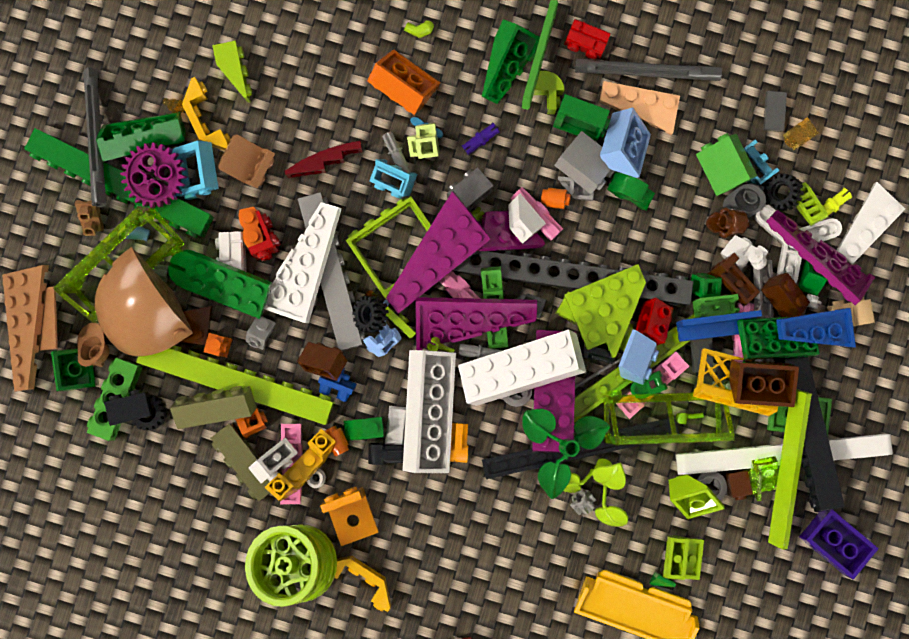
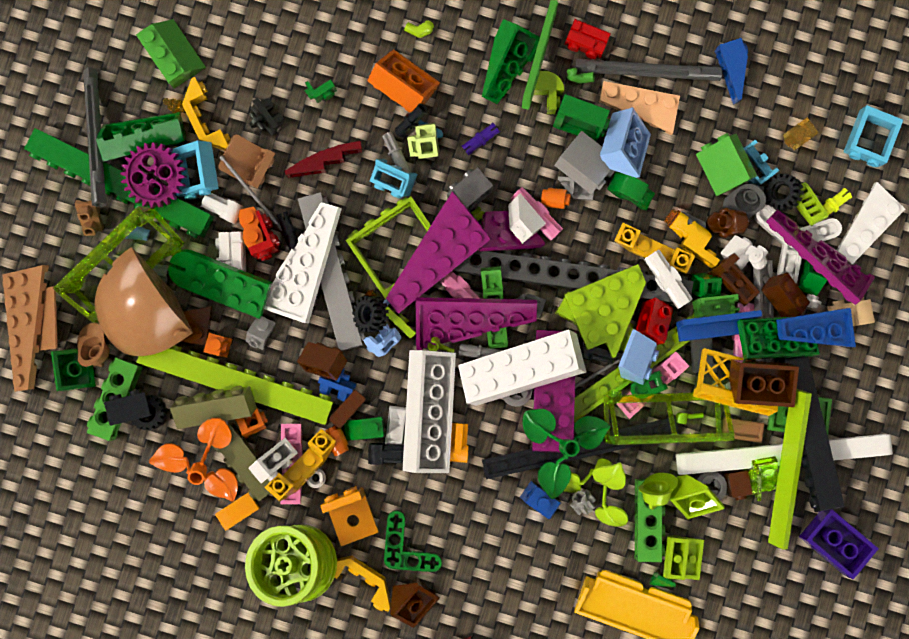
(171, 52): none -> bright green slope
(219, 483): none -> orange plant
(224, 208): none -> white piece
(229, 60): lime slope -> none
(237, 511): none -> light orange tile
(250, 192): none -> light grey piece
(261, 117): none -> pearl dark grey hips
(288, 230): none -> black pin
(323, 92): none -> green bracket
(347, 408): none -> reddish brown slope
(403, 555): none -> green beam
(411, 120): none -> black pin
(412, 602): none -> reddish brown slope
(540, 500): none -> blue torso
(580, 78): none -> bright green arm
(643, 246): none -> yellow slope
(645, 552): none -> bright green brick
(658, 489): none -> lime piece
(668, 279): none -> white piece
(694, 234): none -> yellow plate
(733, 60): none -> blue slope
(745, 430): none -> medium nougat tile
(775, 111): dark grey tile -> none
(881, 119): none -> medium azure window

